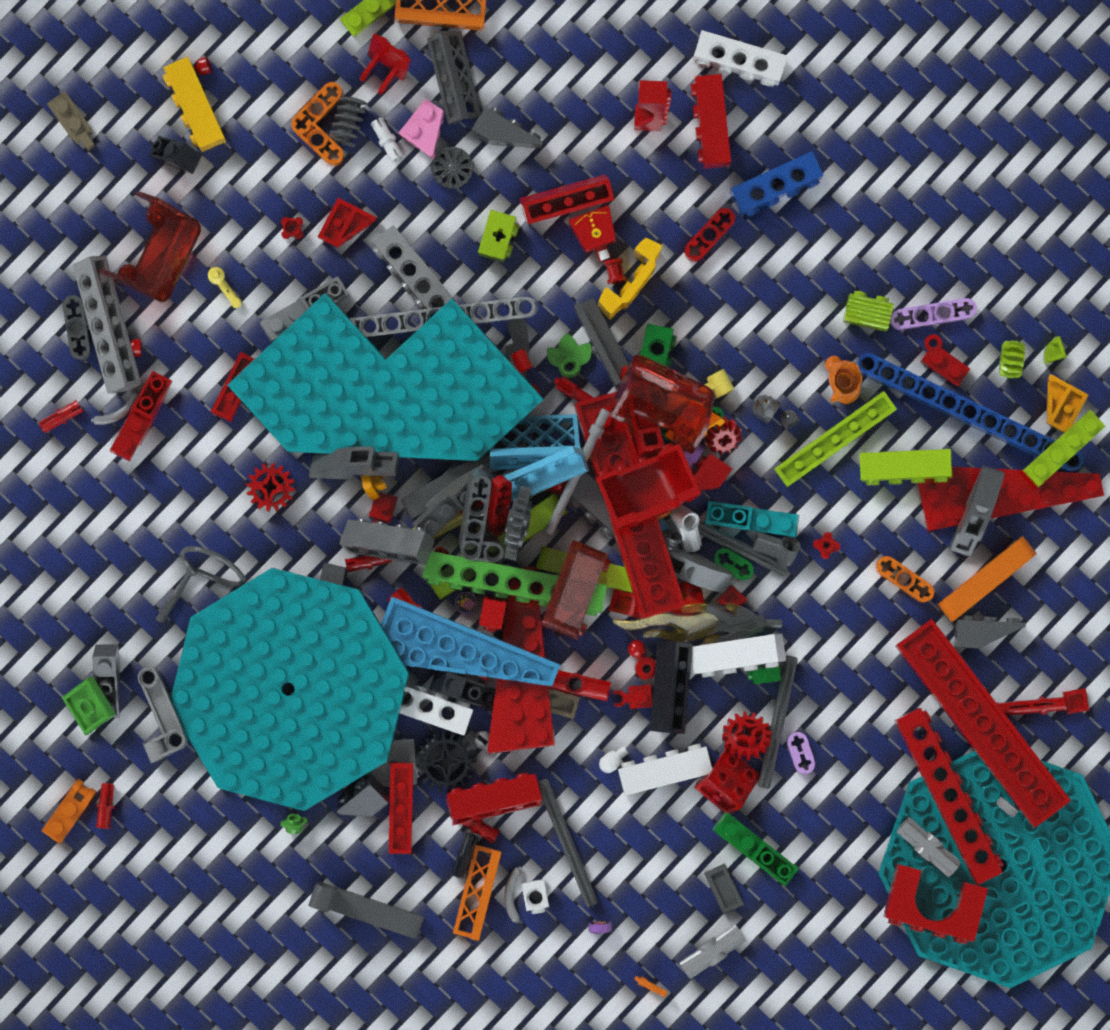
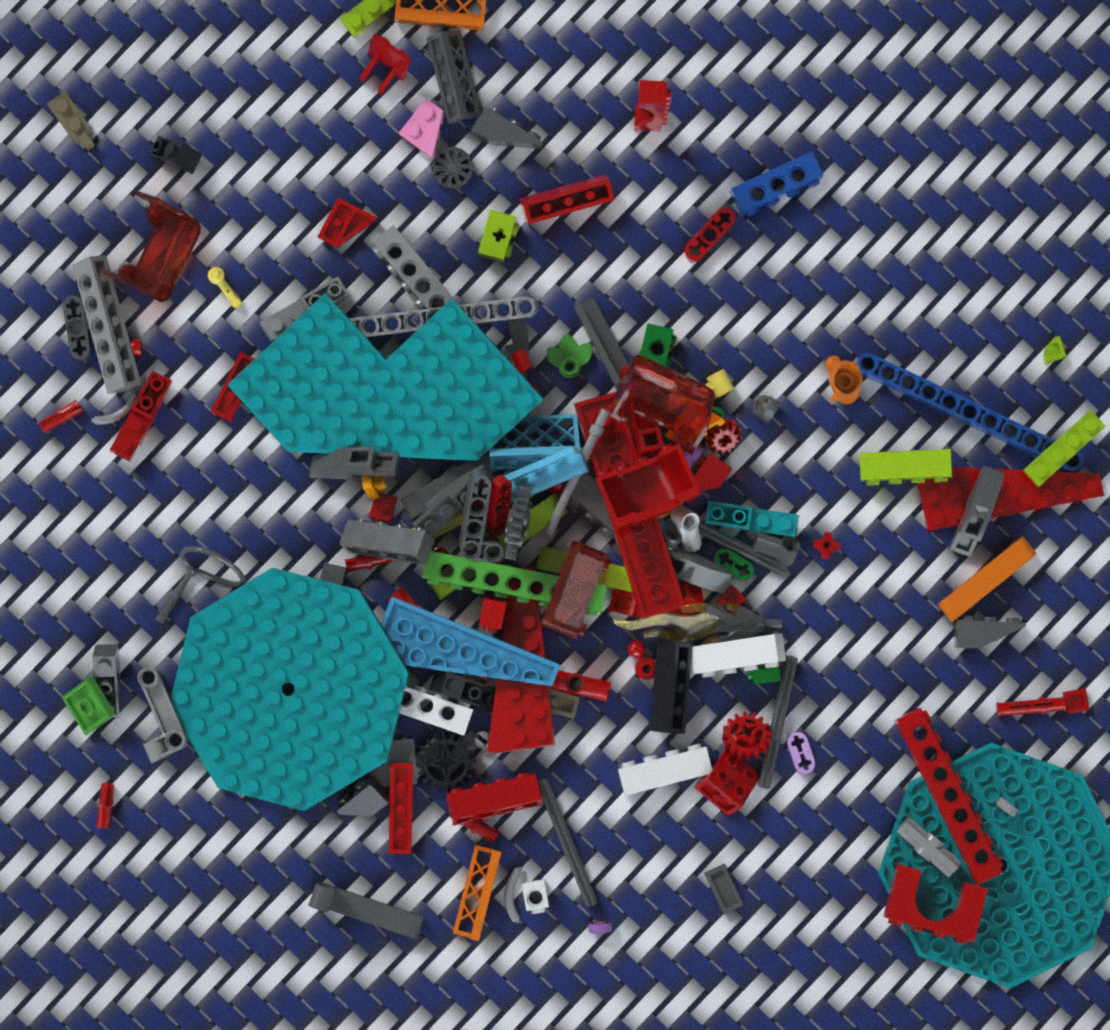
(68, 812): orange plate -> none
(194, 104): yellow brick -> none
(202, 66): red hinge -> none
(280, 488): red gear -> none
(287, 223): red plate -> none
(294, 824): bright green plate -> none
(312, 128): orange beam -> none
(346, 120): dark grey piece -> none
(387, 140): white pin -> none
(464, 855): black axle -> none
(466, 603): tile -> none
(571, 390): red piece -> none
(594, 232): red torso -> none
(612, 760): white cylinder -> none
(615, 271): red bush -> none
(637, 697): red plate -> none
(646, 252): yellow plate -> none
(651, 986): orange piece -> none
(711, 120): red brick -> none
(712, 951): light grey piece -> none
(752, 54): white brick -> none
(755, 849): green slope -> none
(789, 419): dark grey hinge -> none
(835, 439): lime plate -> none
(868, 311): lime brick -> none
(922, 583): orange beam -> none
(932, 311): lavender beam -> none
(943, 363): red hinge -> none
(983, 723): red plate -> none
(1012, 359): lime gear -> none
(1063, 403): light orange wing -> none

